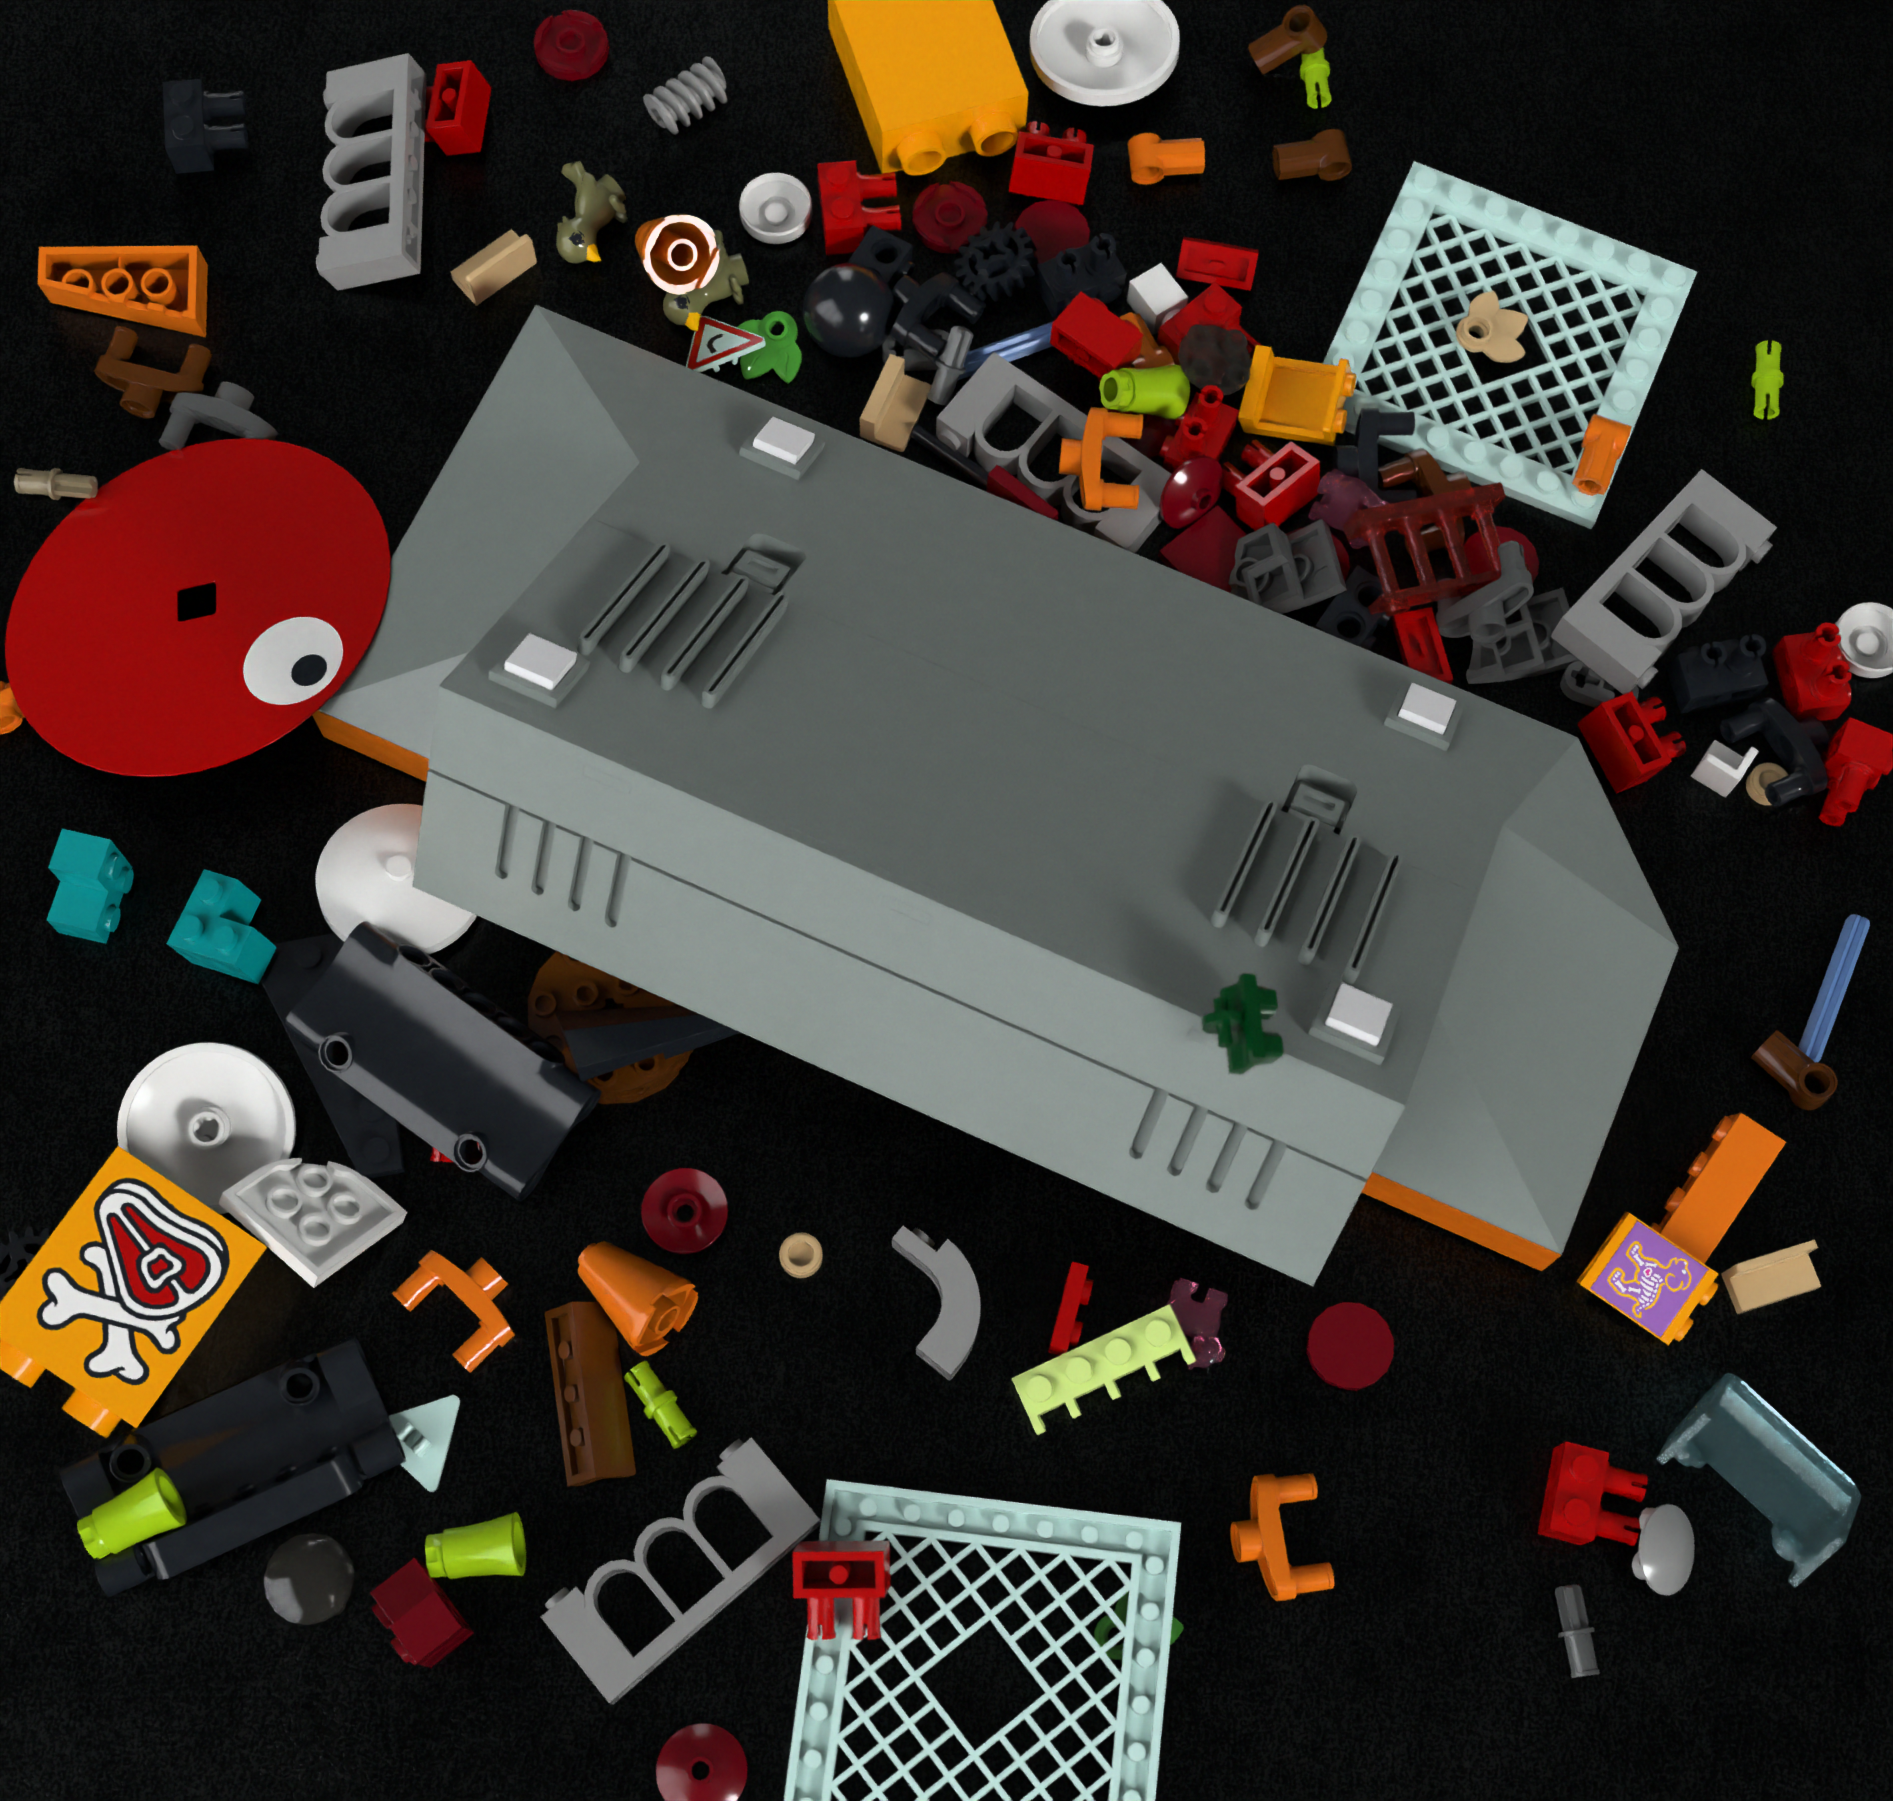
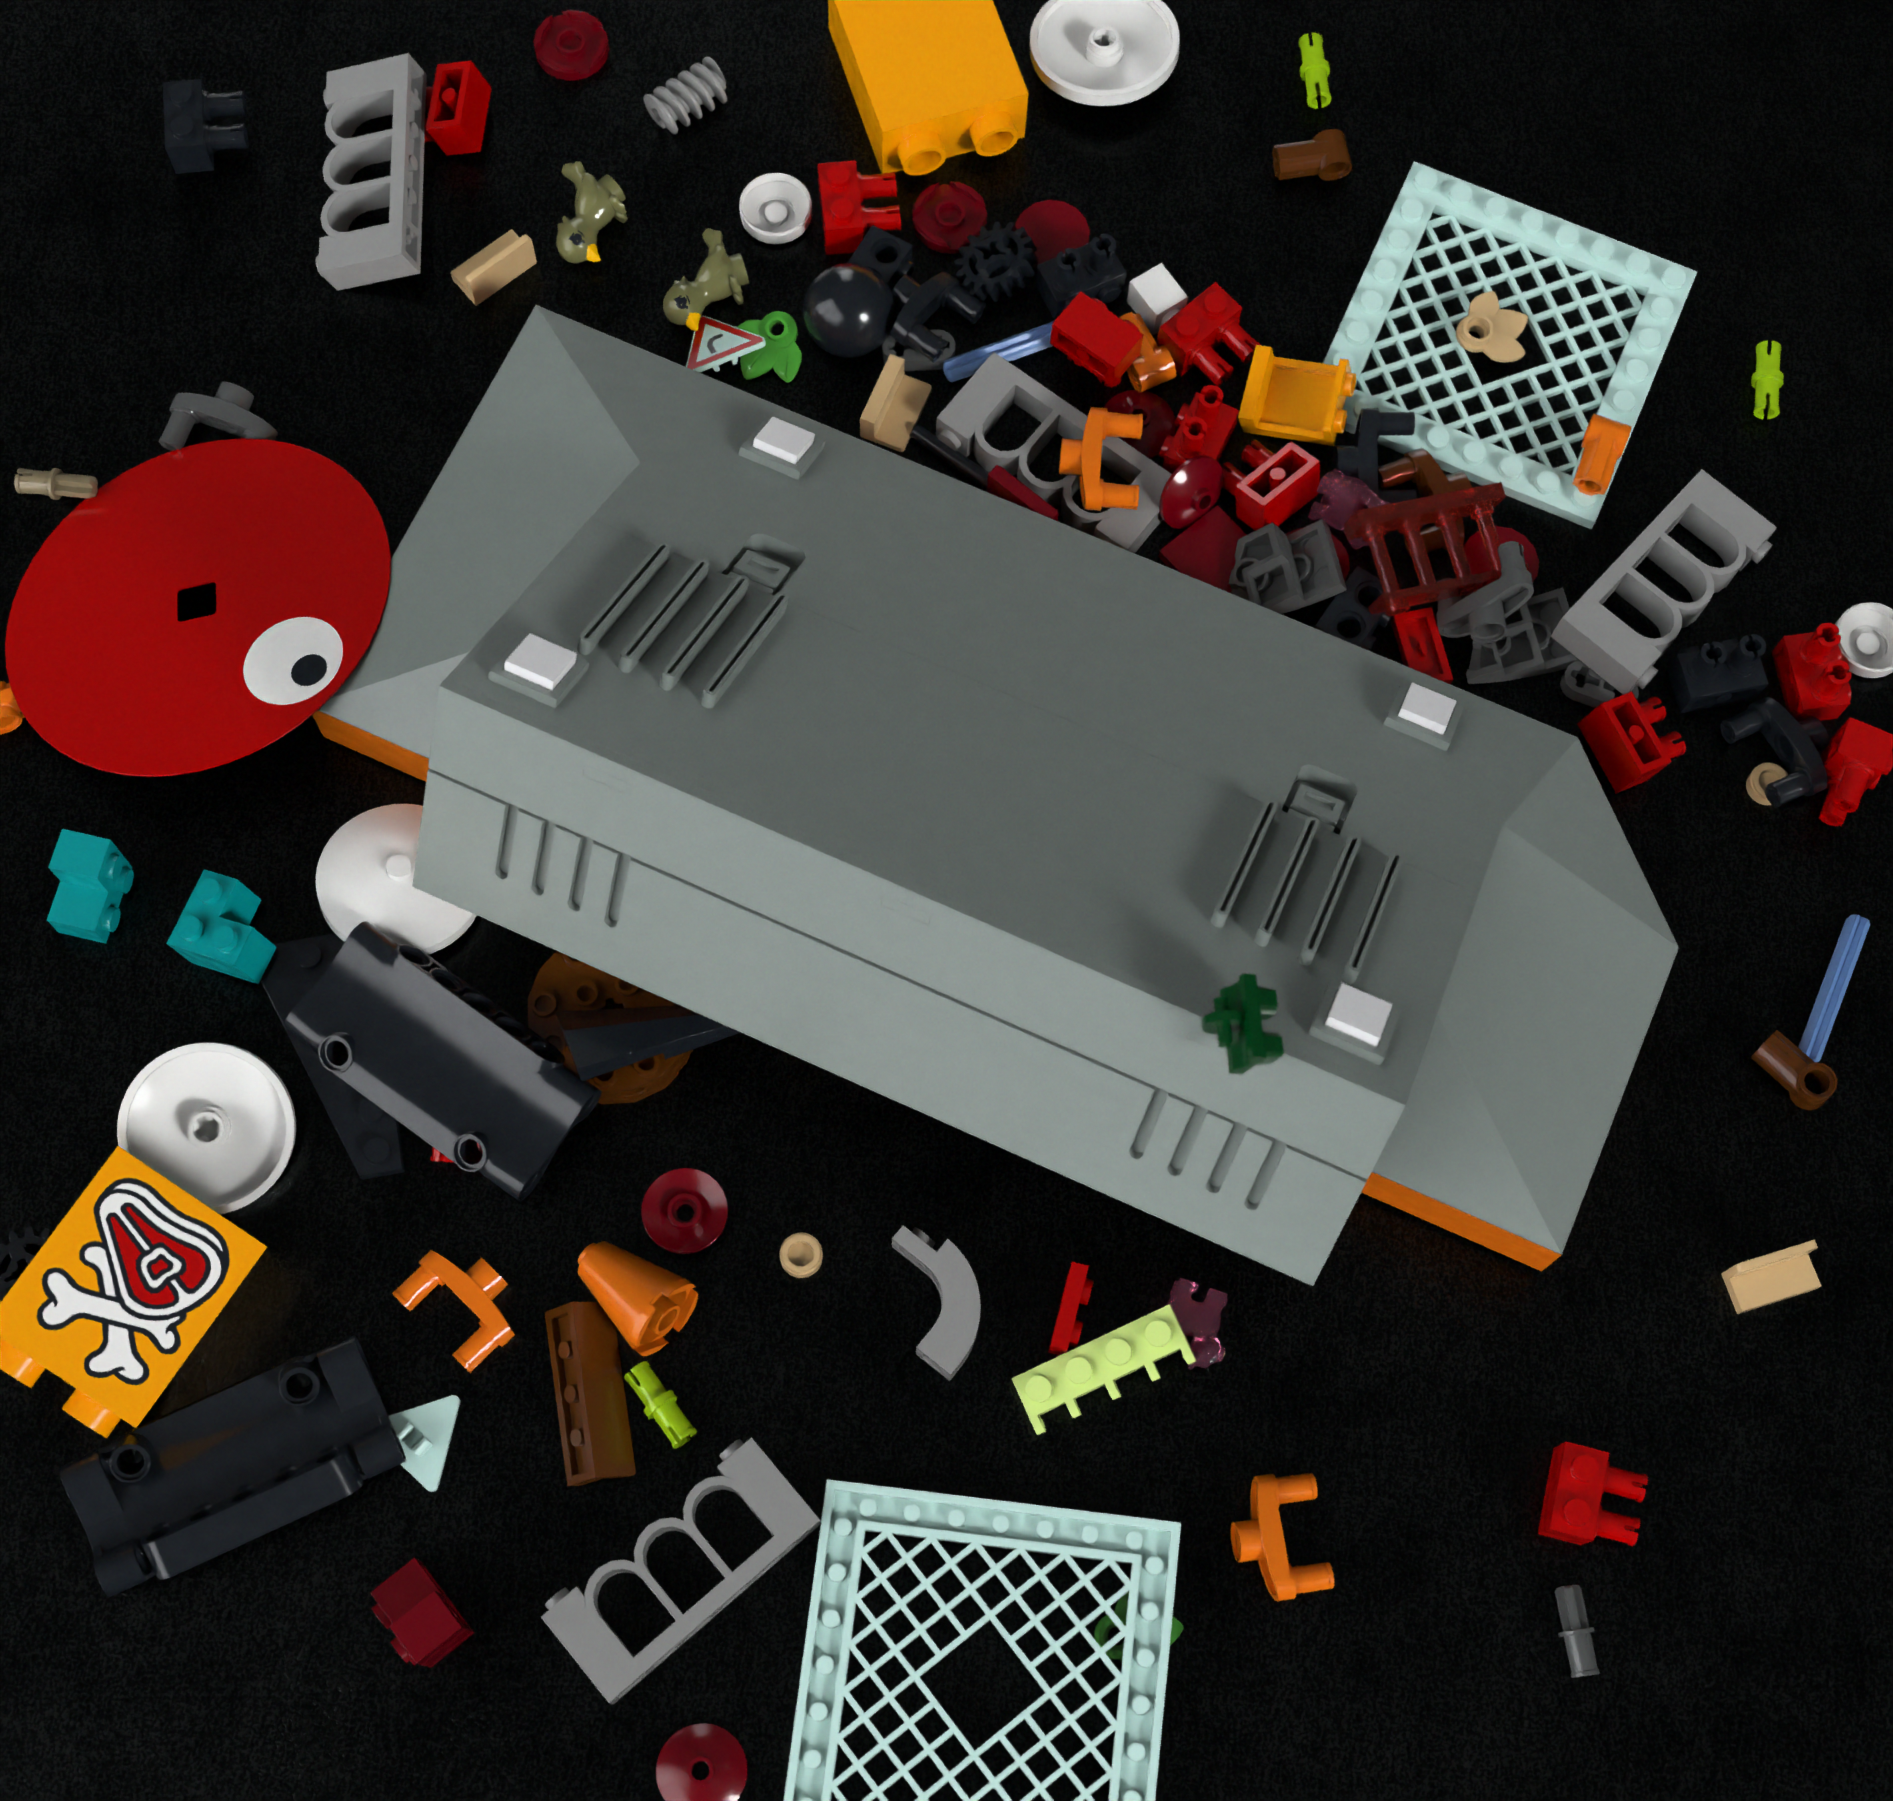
(130, 282): orange wedge -> none
(133, 1516): lime plant -> none
(144, 385): reddish brown connector -> none
(309, 1579): clear smoke dish -> none
(312, 1214): white plate -> none
(478, 1549): lime plant -> none
(678, 252): orange cone -> none
(842, 1571): red brick -> none
(950, 365): dark grey axle -> none
(1051, 165): red brick -> none
(1148, 391): lime plant -> none
(1155, 157): orange piece -> none
(1215, 358): clear smoke dish -> none
(1217, 263): red plate -> none
(1298, 33): reddish brown piece -> none
(1350, 1346): dark red tile -> none
(1649, 1279): panel -> none
(1664, 1549): light grey dish -> none
(1718, 1185): orange wedge -> none
(1722, 768): white panel -> none
(1772, 1468): clear light blue windscreen -> none

